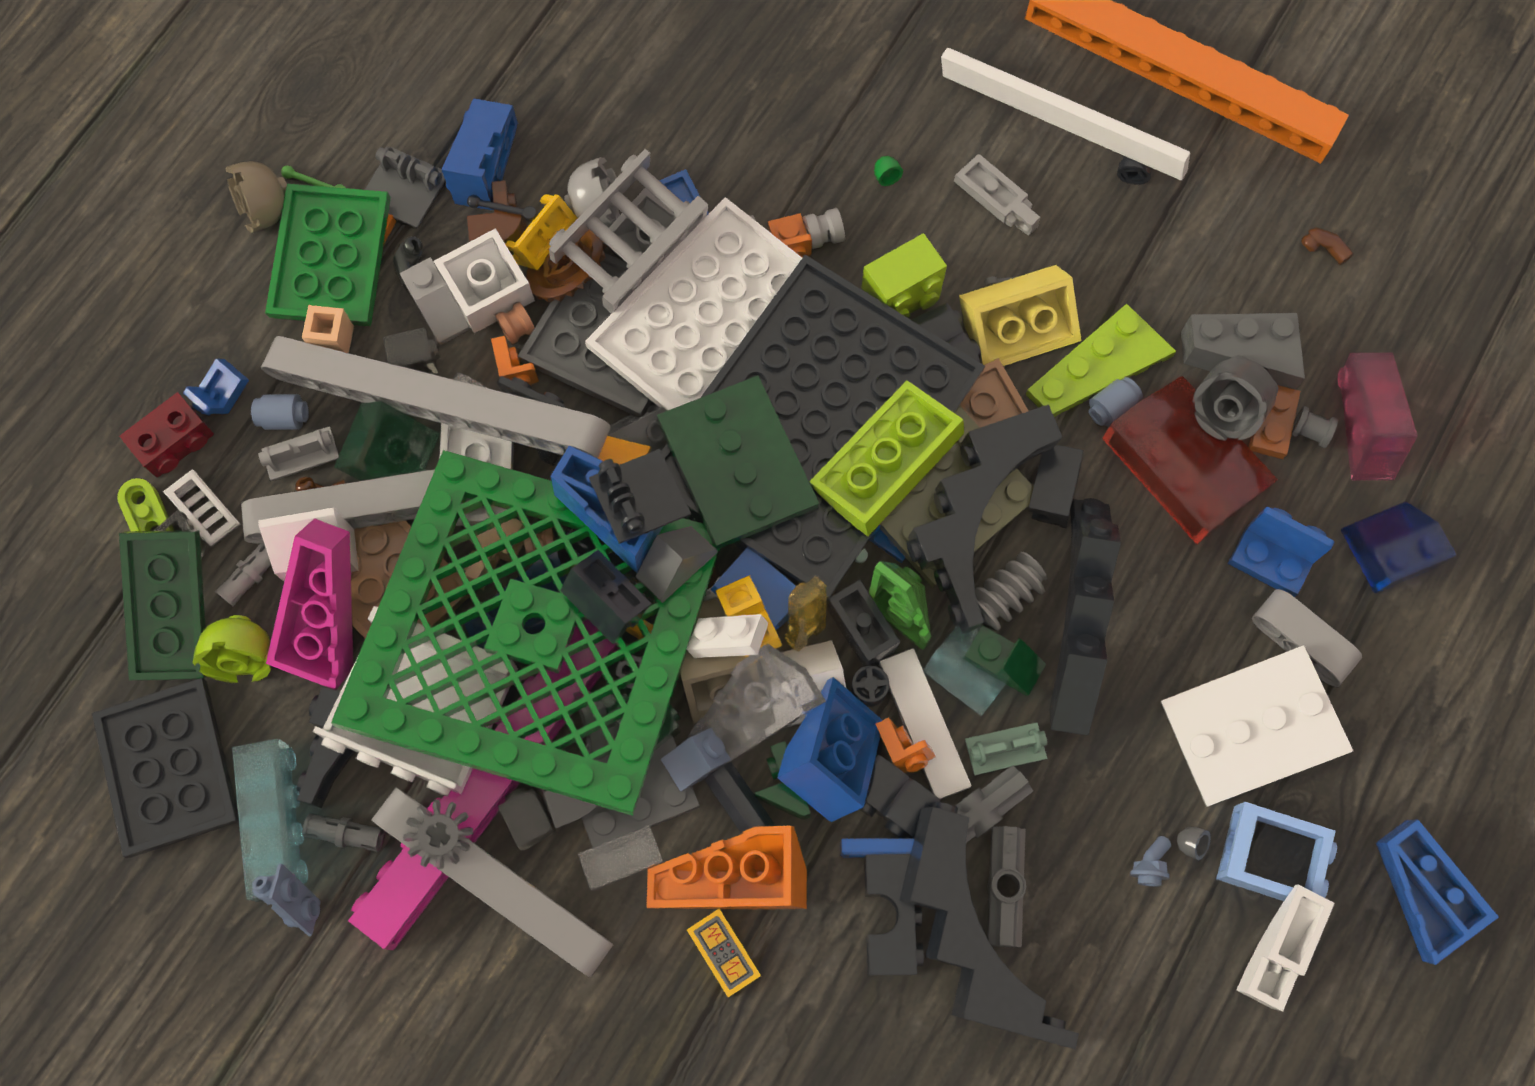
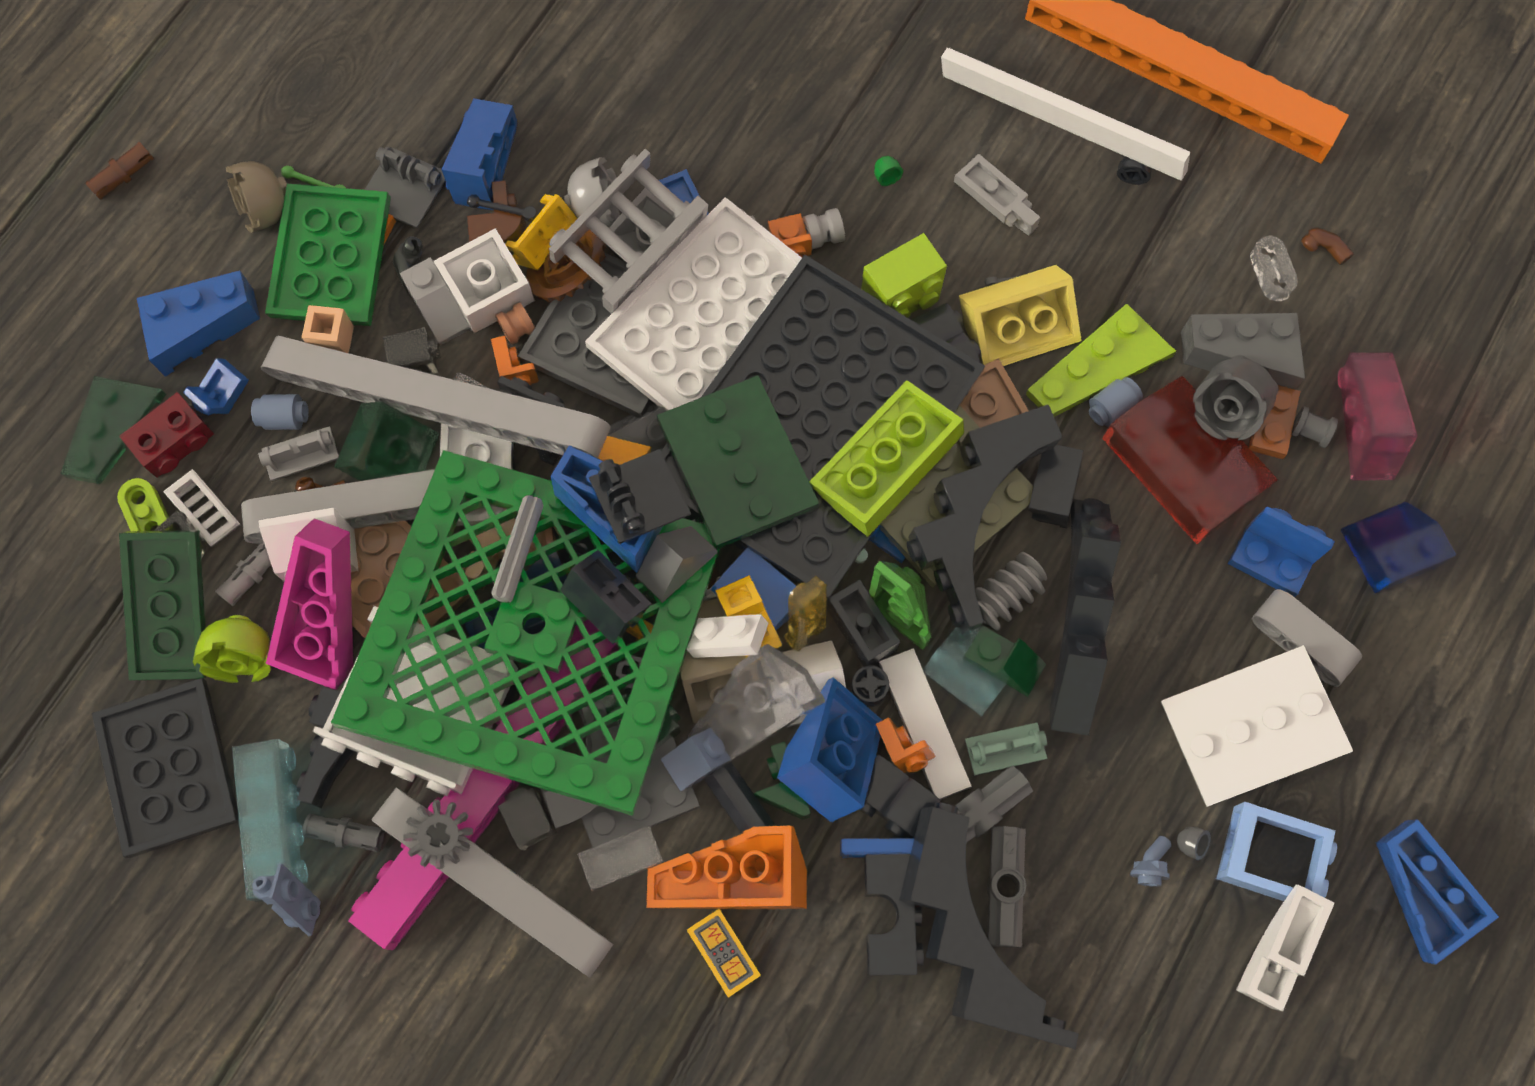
(107, 413): none -> clear green wing
(119, 170): none -> reddish brown pin
(194, 316): none -> blue wedge
(517, 549): none -> light grey axle
(1268, 269): none -> clear beam

